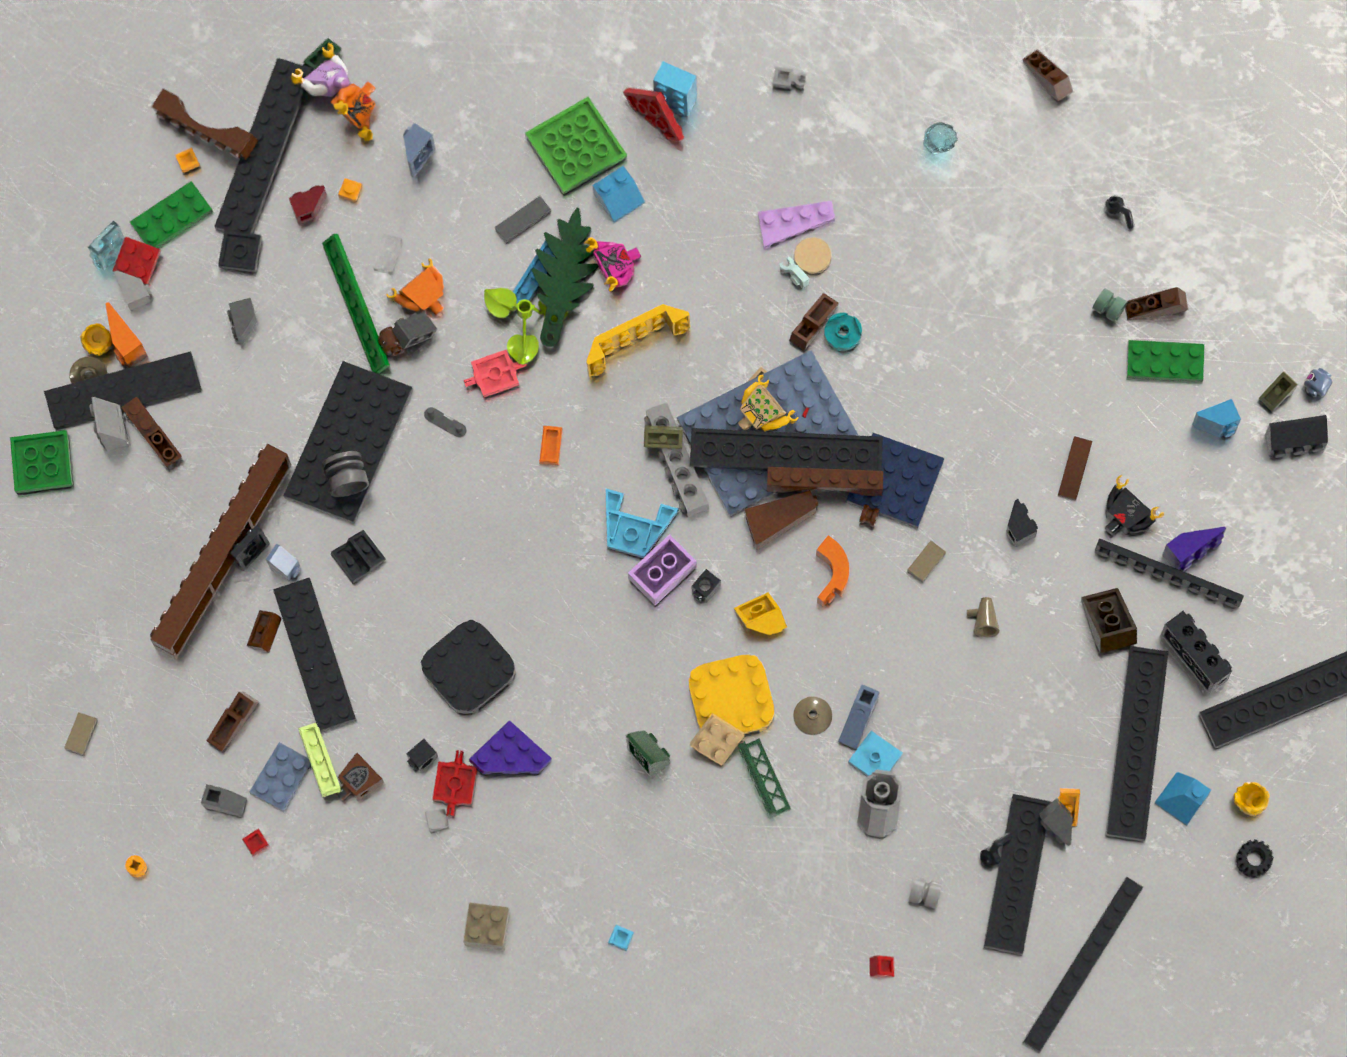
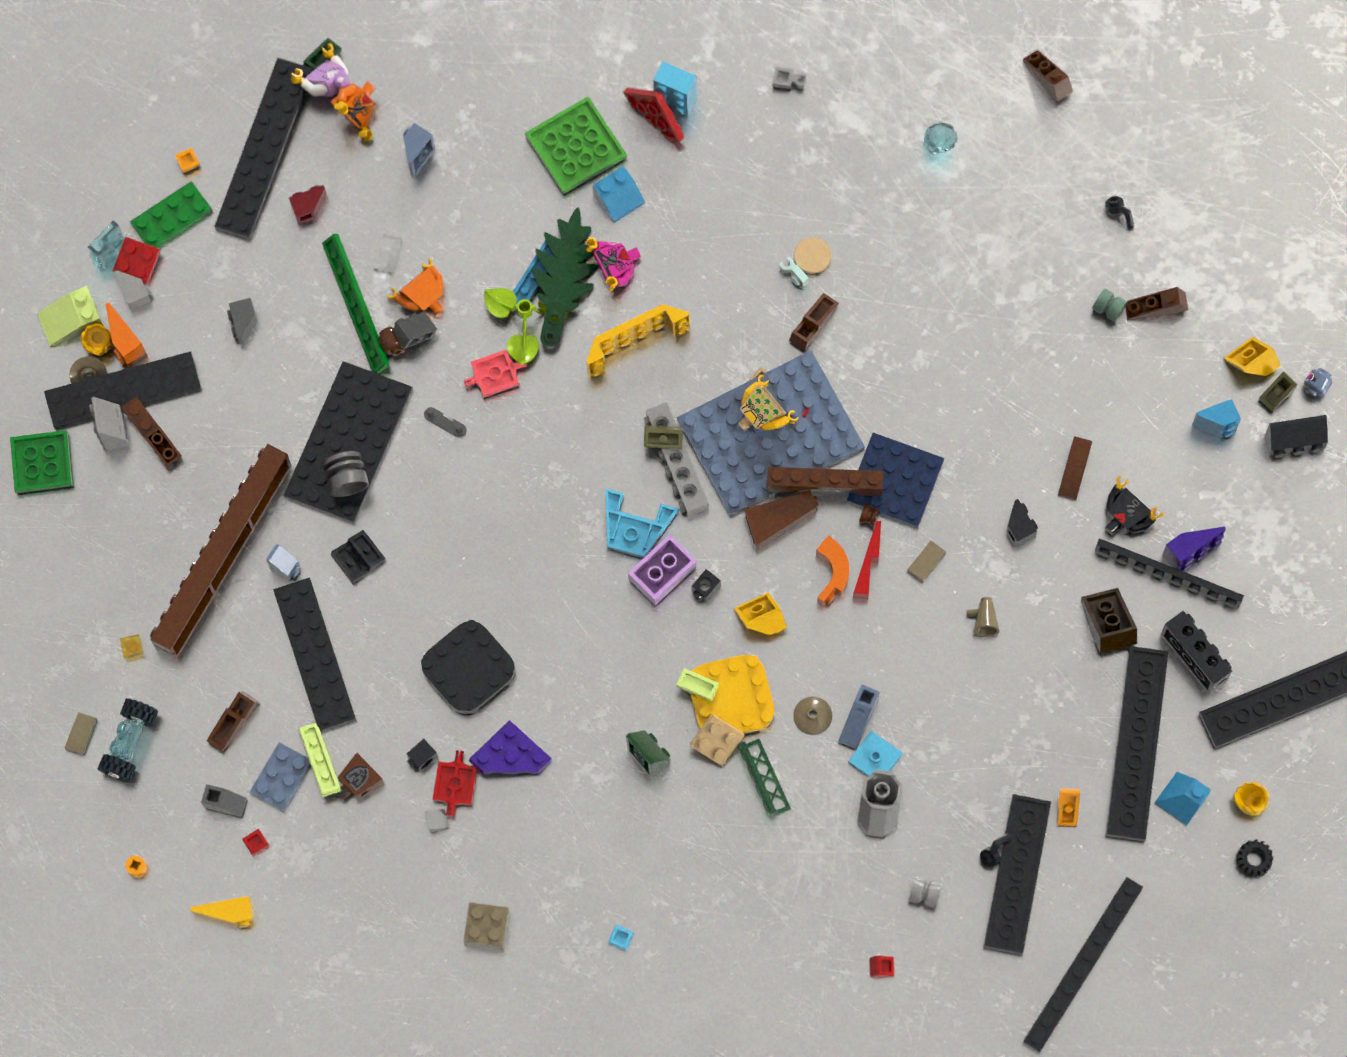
(69, 316): none -> yellowish green slope
(126, 739): none -> plate
(131, 646): none -> clear yellow plate
(232, 912): none -> yellow slope
(234, 139): reddish brown arch -> none
(240, 251): black plate -> none
(249, 548): black plate -> none
(264, 631): reddish brown slope -> none
(350, 190): light orange plate -> none
(522, 219): dark grey tile -> none
(551, 445): orange tile -> none
(697, 685): none -> yellowish green tile
(783, 449): black plate -> none
(786, 222): lavender wing -> none
(847, 322): teal plate -> none
(872, 556): none -> red slope
(1059, 820): dark grey slope -> none
(1165, 361): green plate -> none
(1254, 358): none -> yellow slope

